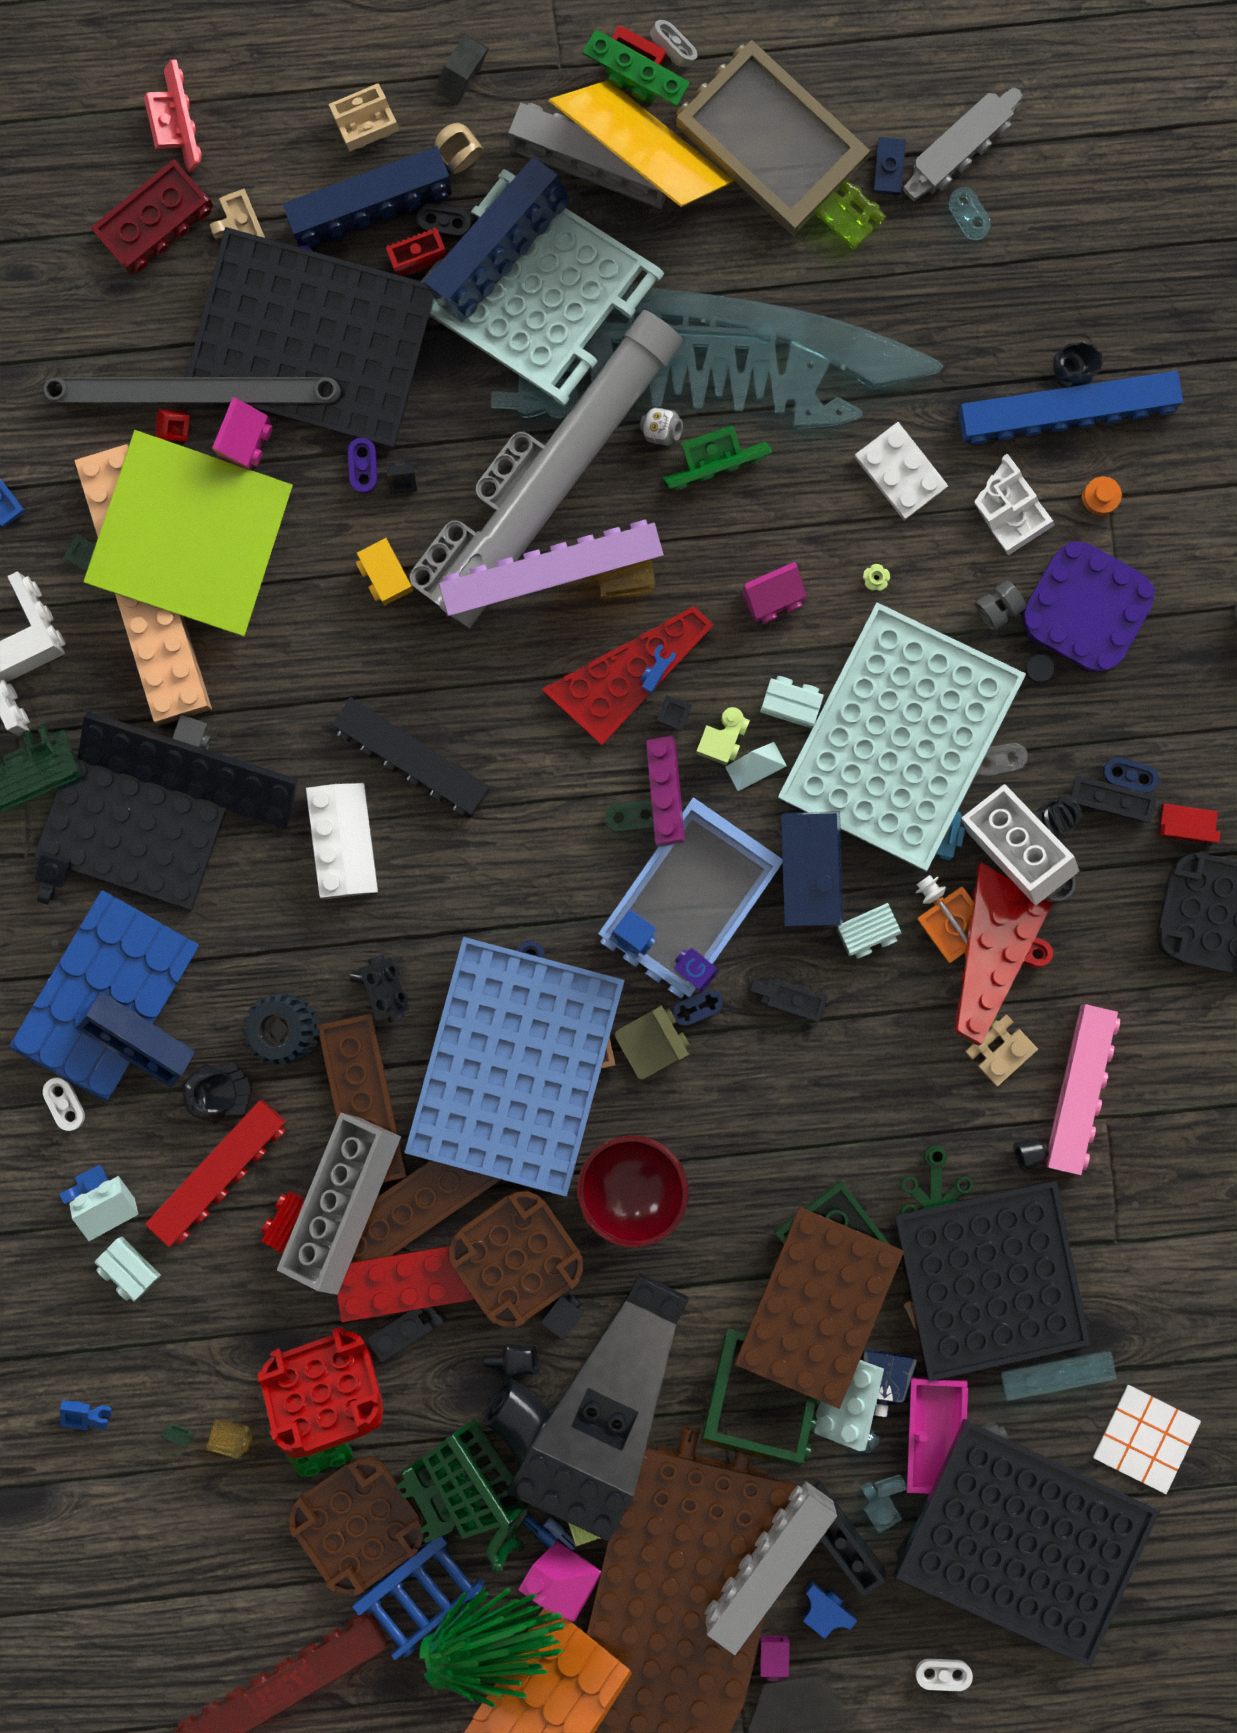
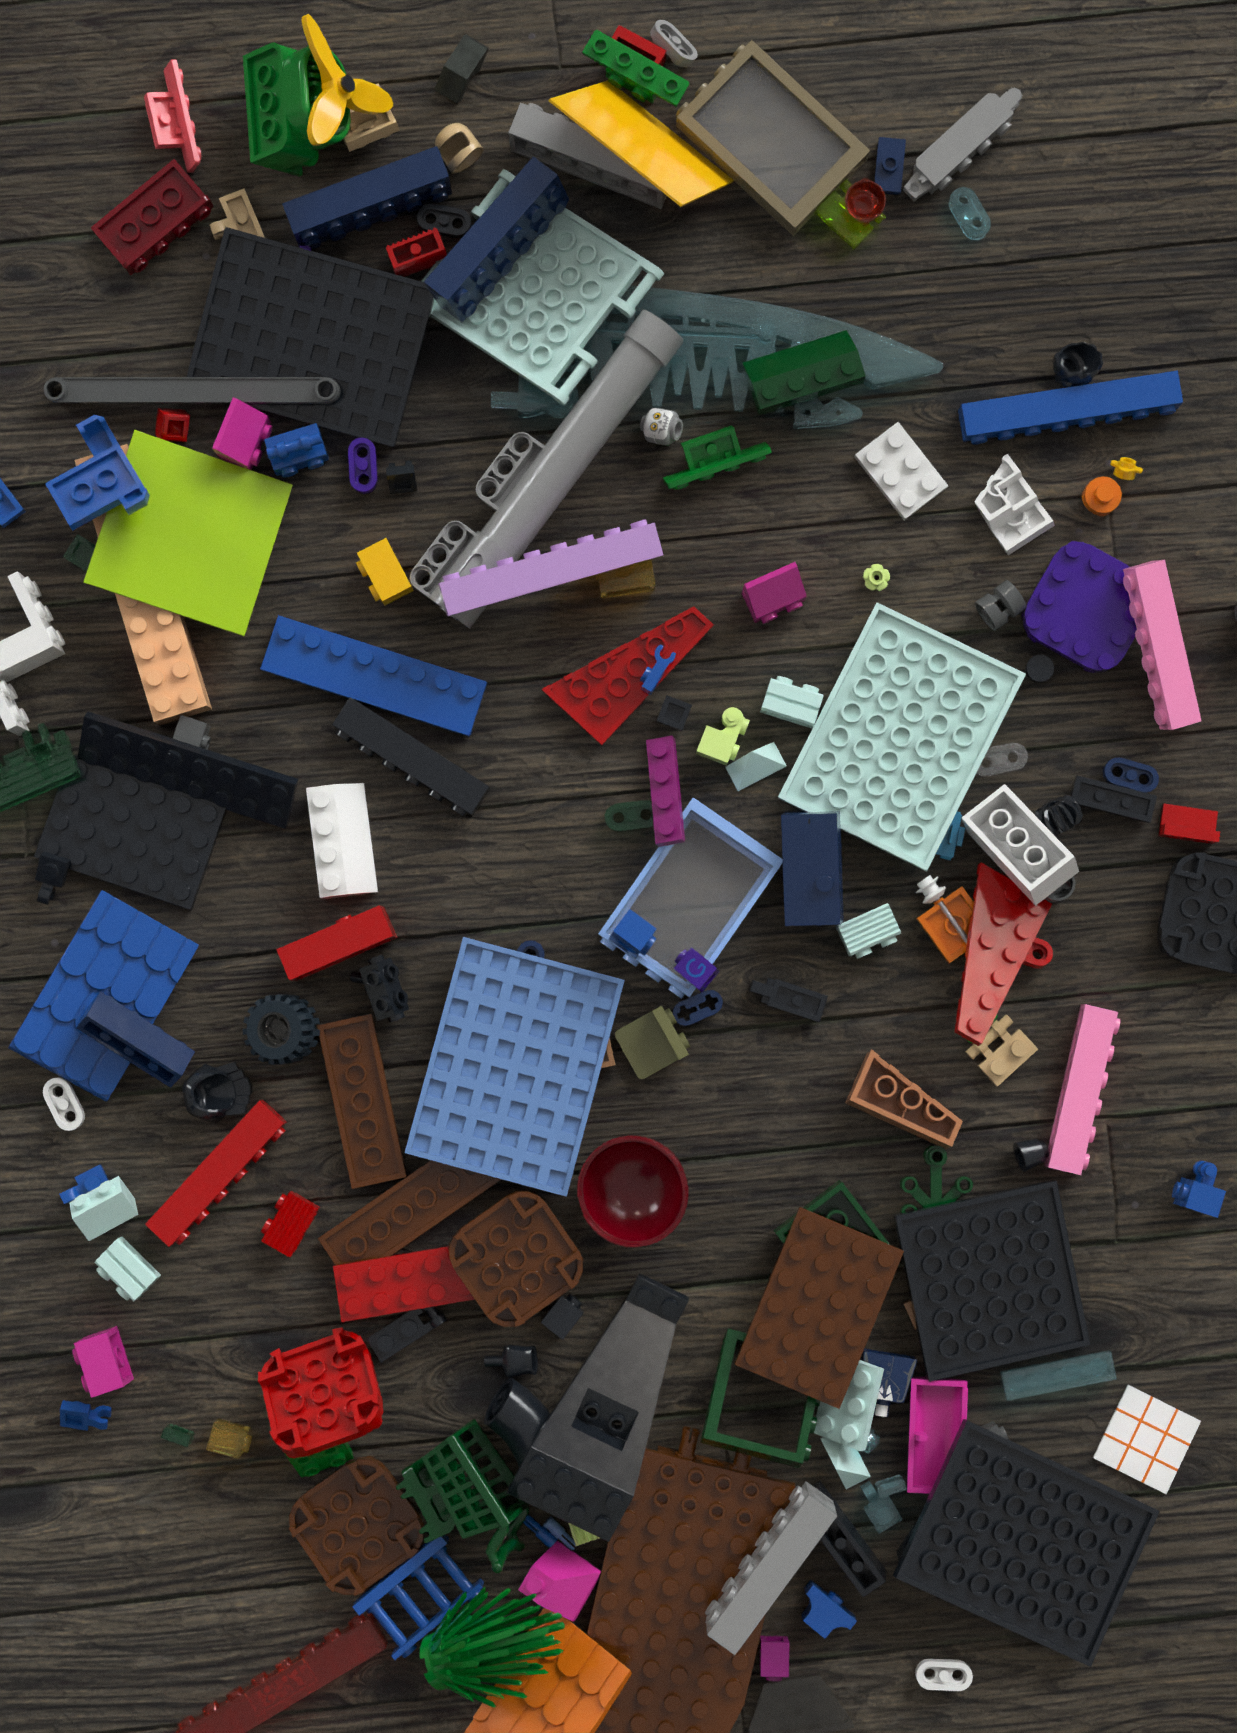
(100, 481): none -> blue piece
(102, 1362): none -> dark pink brick
(296, 450): none -> blue brick
(302, 101): none -> green brick
(336, 943): none -> red brick
(338, 1203): light grey brick -> none
(373, 676): none -> blue plate
(804, 372): none -> dark green slope
(846, 1462): none -> light aqua slope
(865, 201): none -> clear red hat
(898, 1101): none -> nougat wedge
(1125, 468): none -> yellow plate
(1161, 645): none -> bright pink brick
(1200, 1194): none -> blue brick

